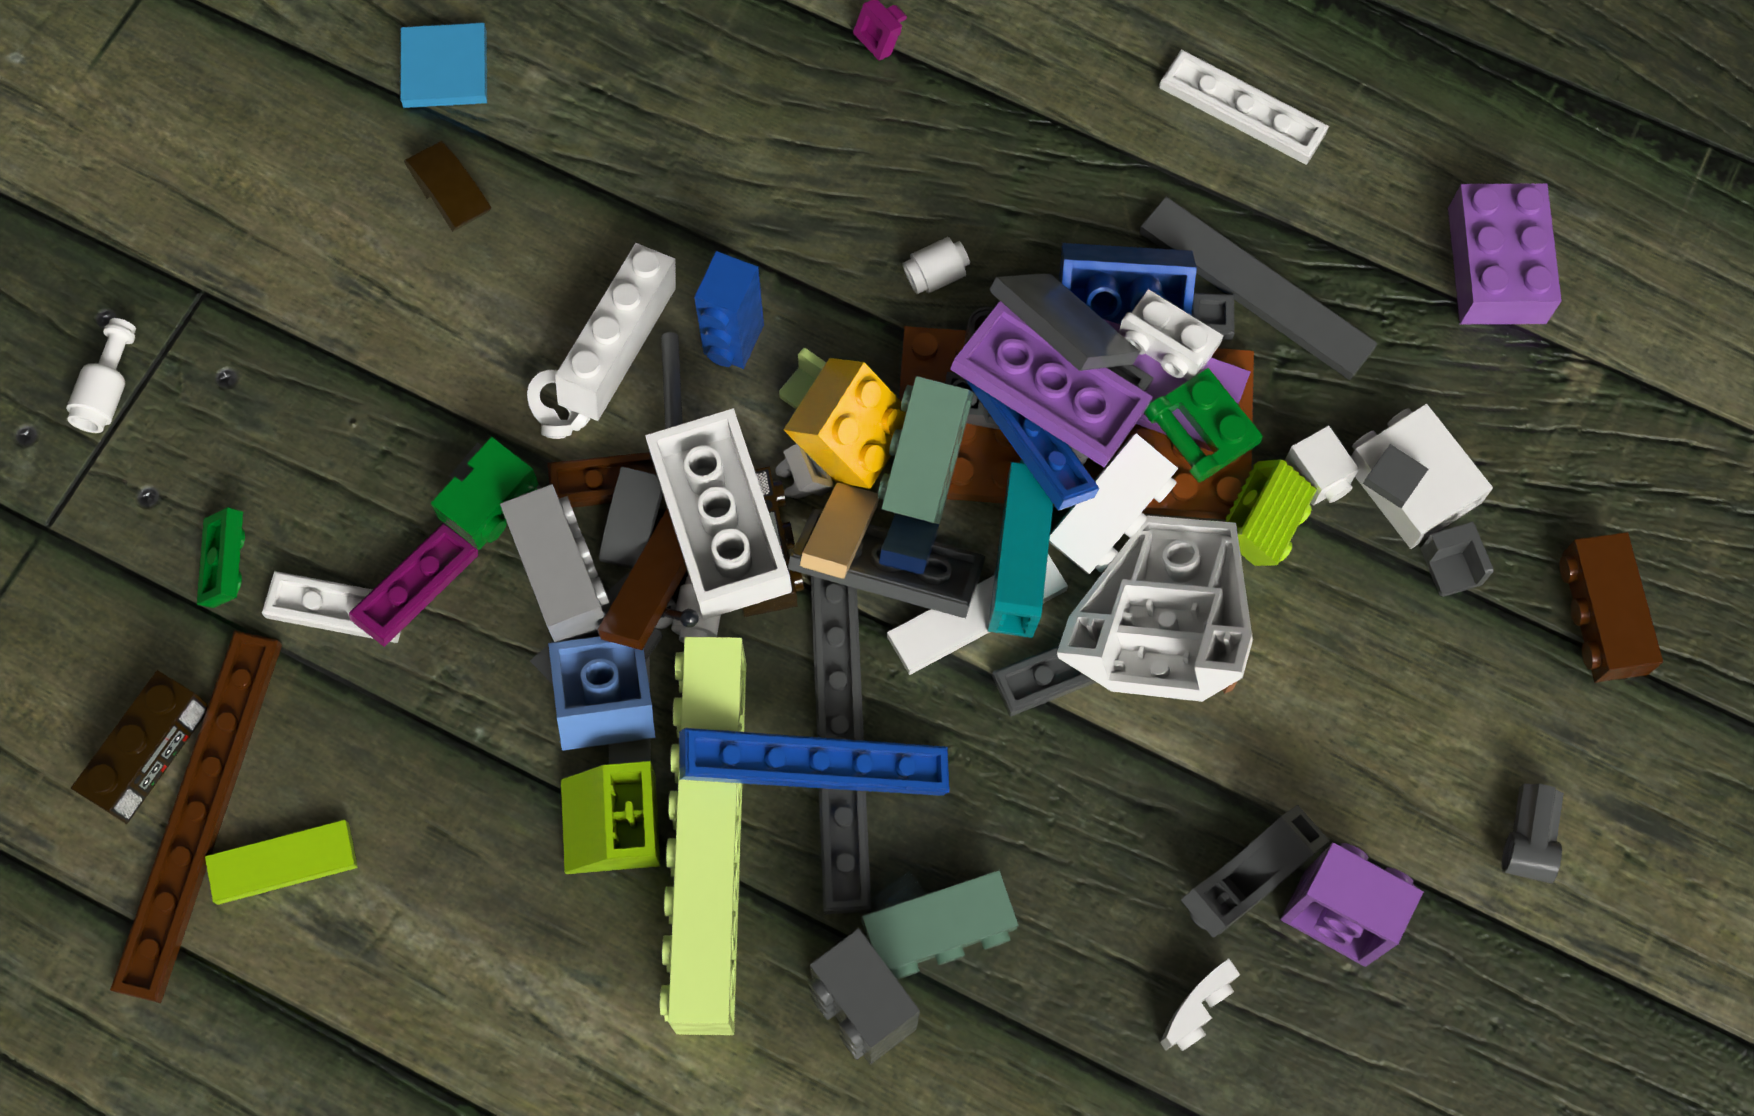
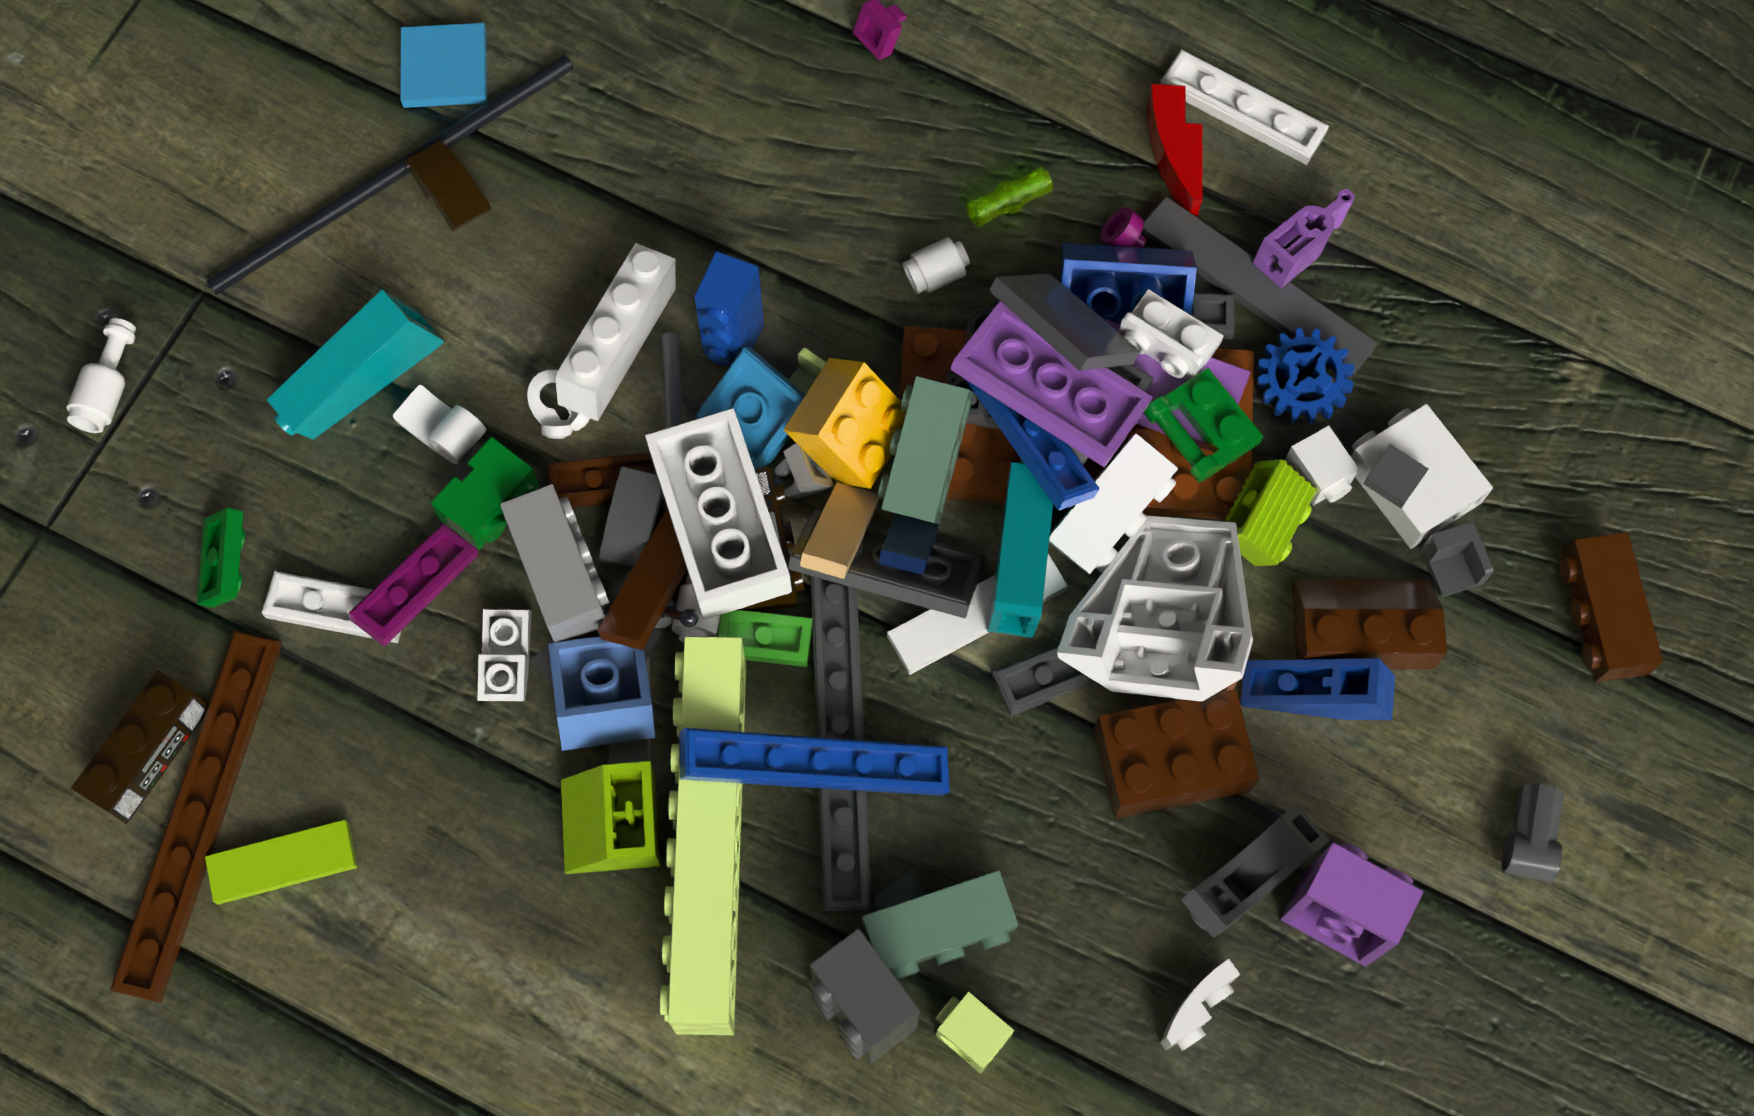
(354, 365): none -> teal slope
(386, 177): none -> black piece
(438, 426): none -> white panel
(504, 655): none -> white slope
(761, 403): none -> dark azure tile
(769, 636): none -> bright green plate
(972, 1030): none -> yellowish green brick
(1009, 197): none -> clear neon green pin
(1123, 229): none -> magenta tile
(1175, 754): none -> reddish brown brick
(1176, 145): none -> red slope
(1301, 239): none -> medium lavender piece
(1318, 387): none -> blue gear
(1321, 688): none -> blue slope
(1369, 620): none -> reddish brown slope
(1504, 254): medium lavender brick -> none

